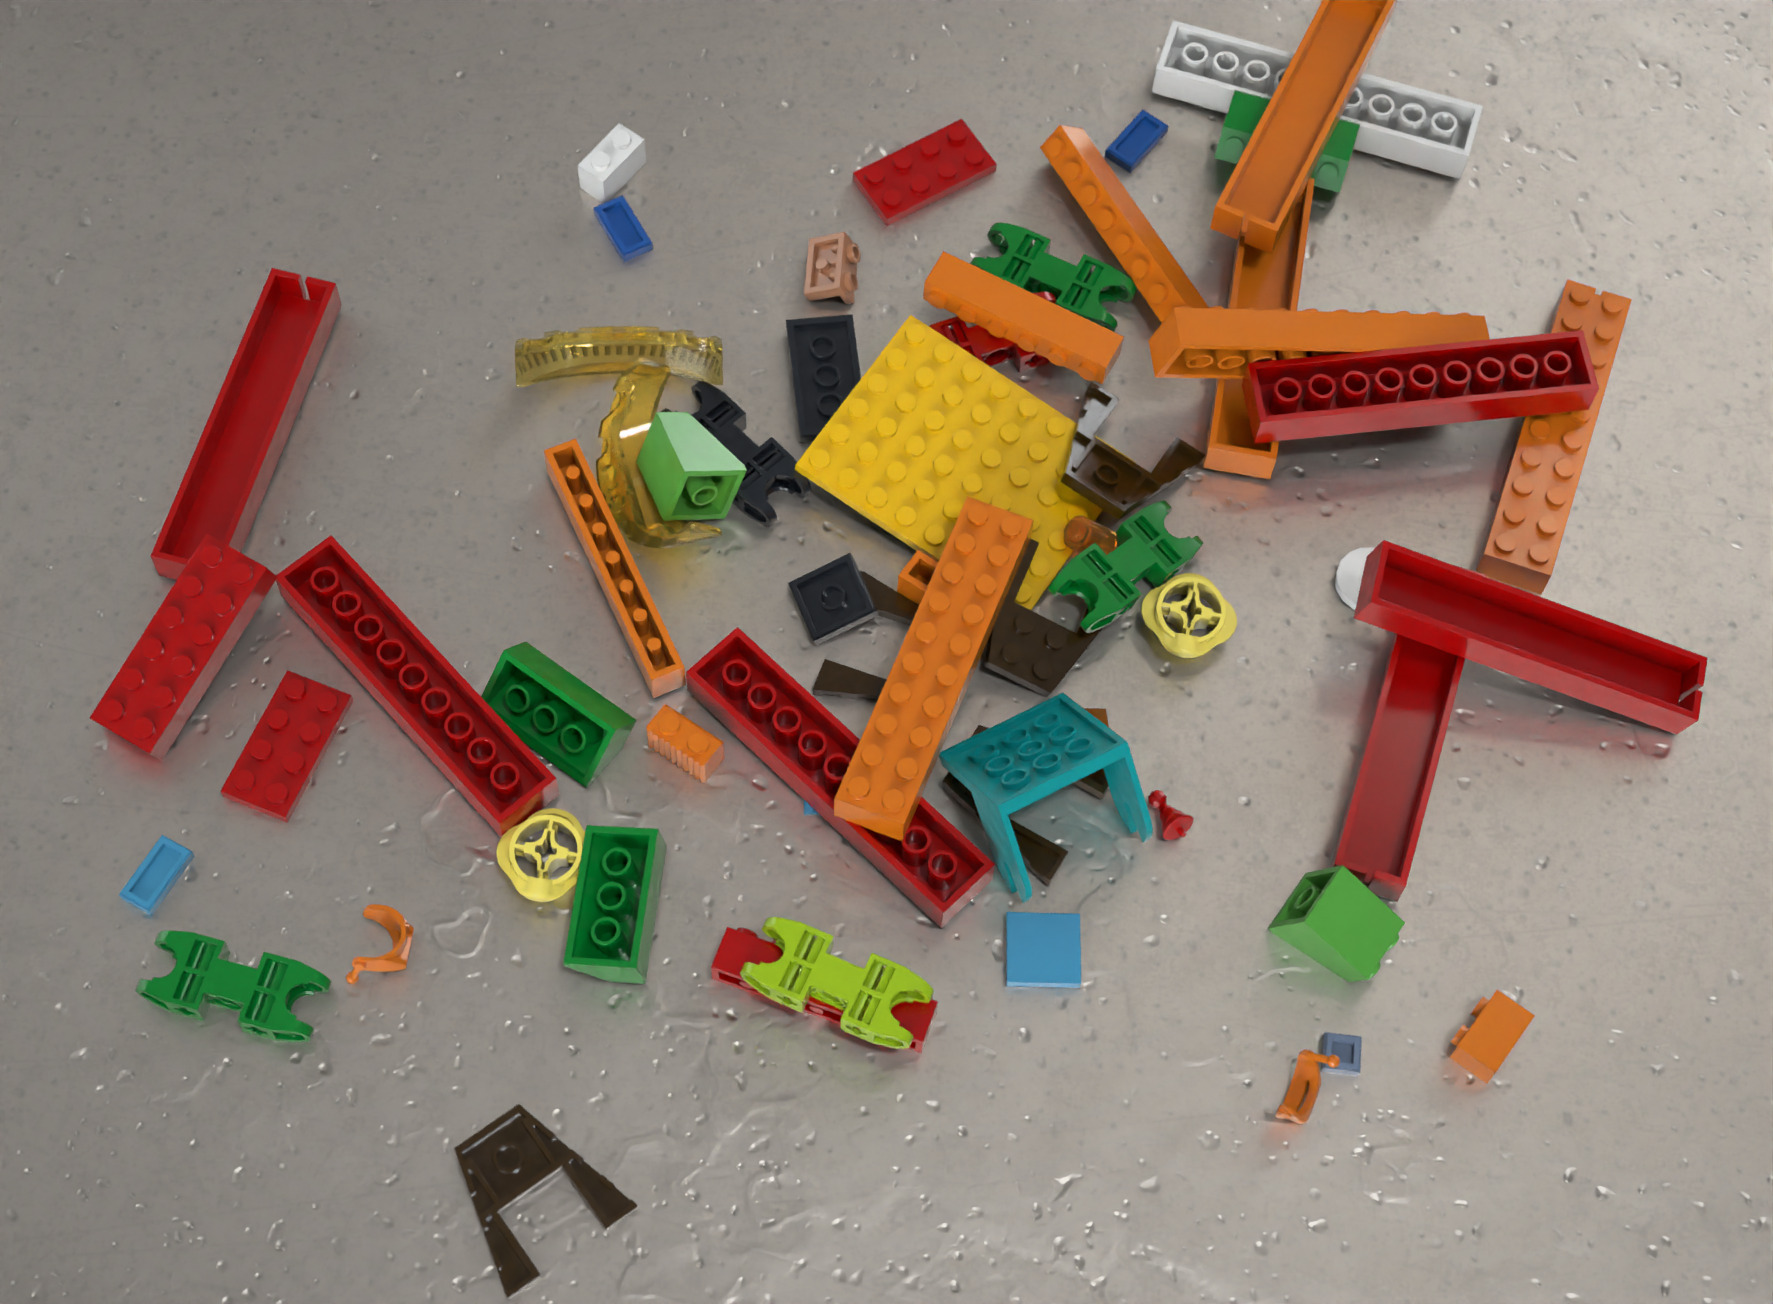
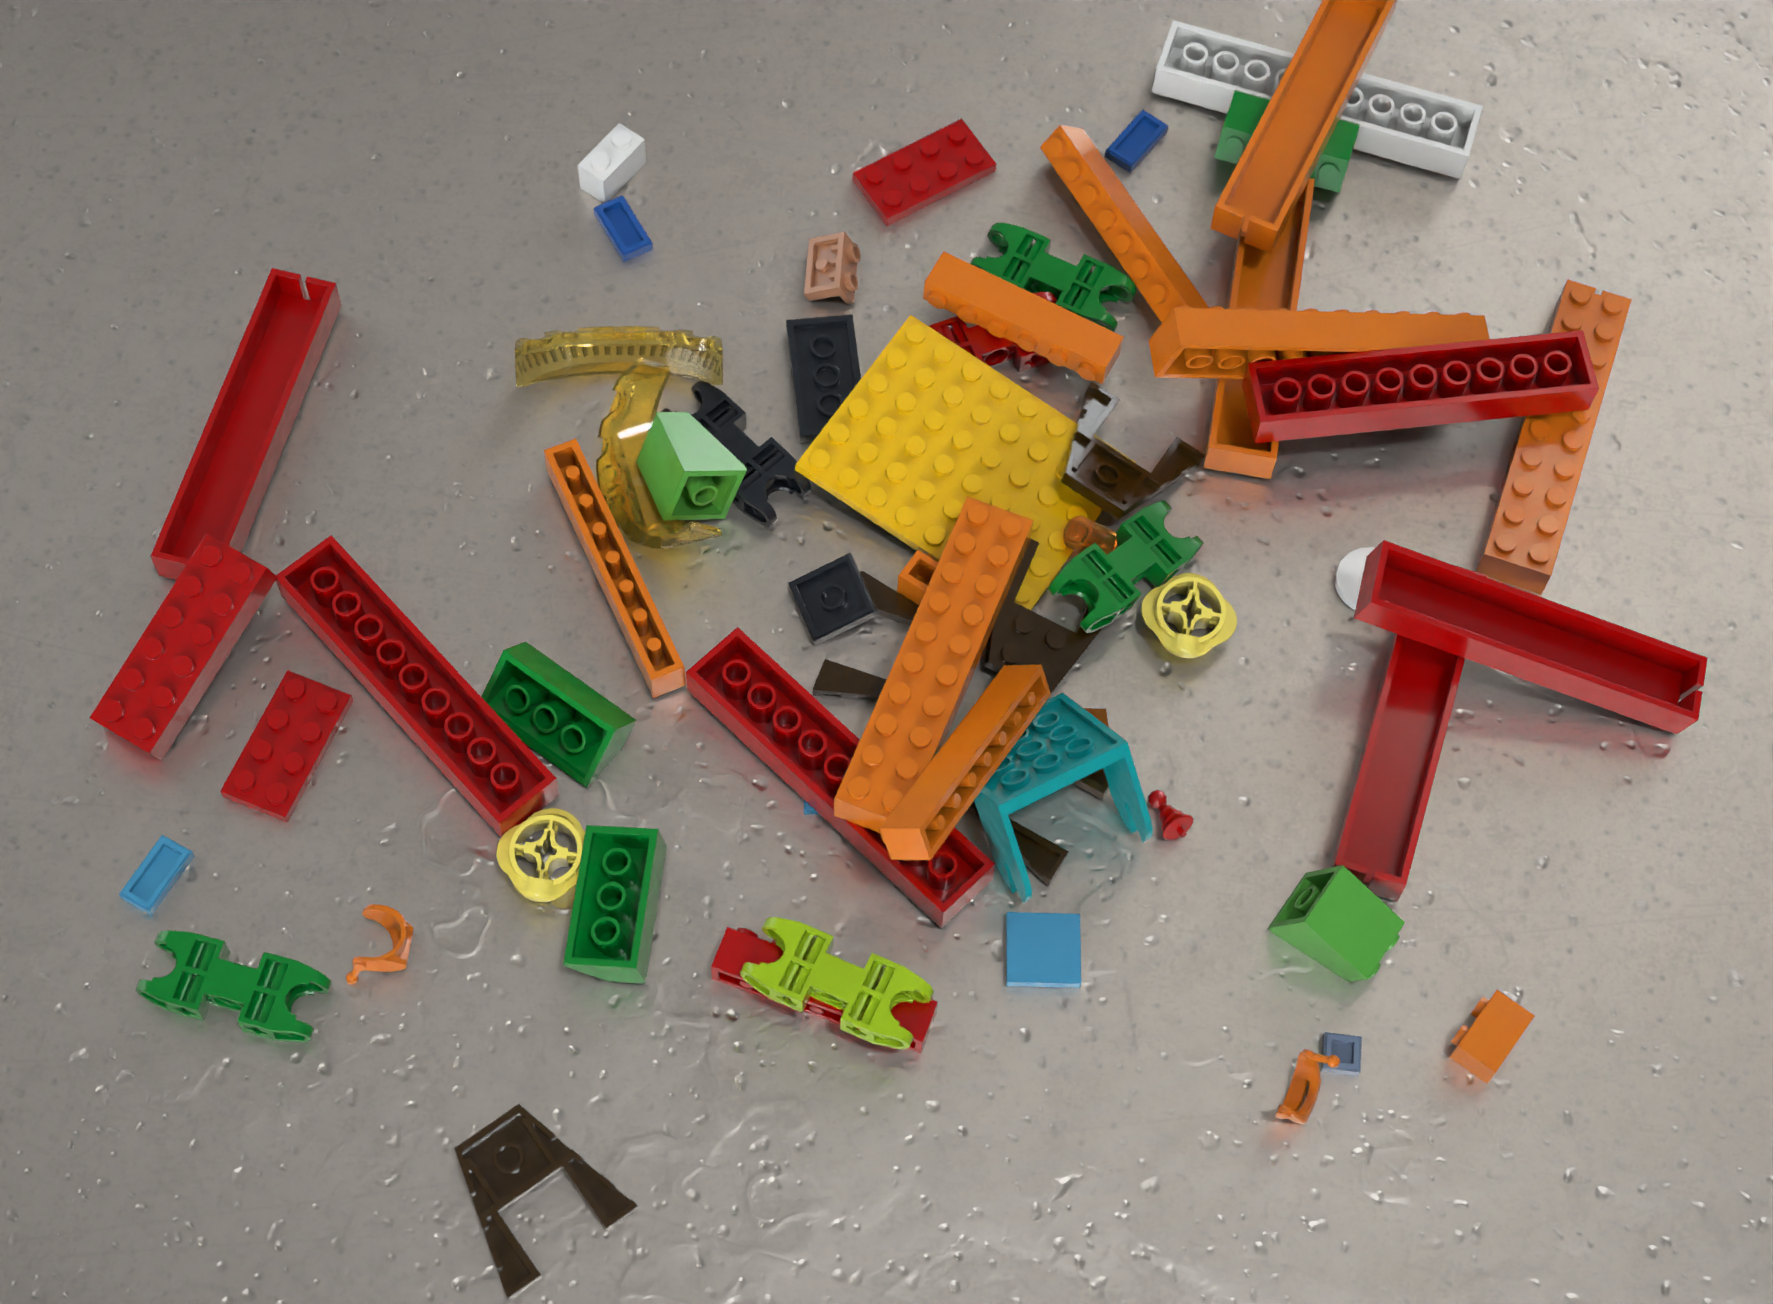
(685, 743): orange brick -> none
(965, 763): none -> orange brick

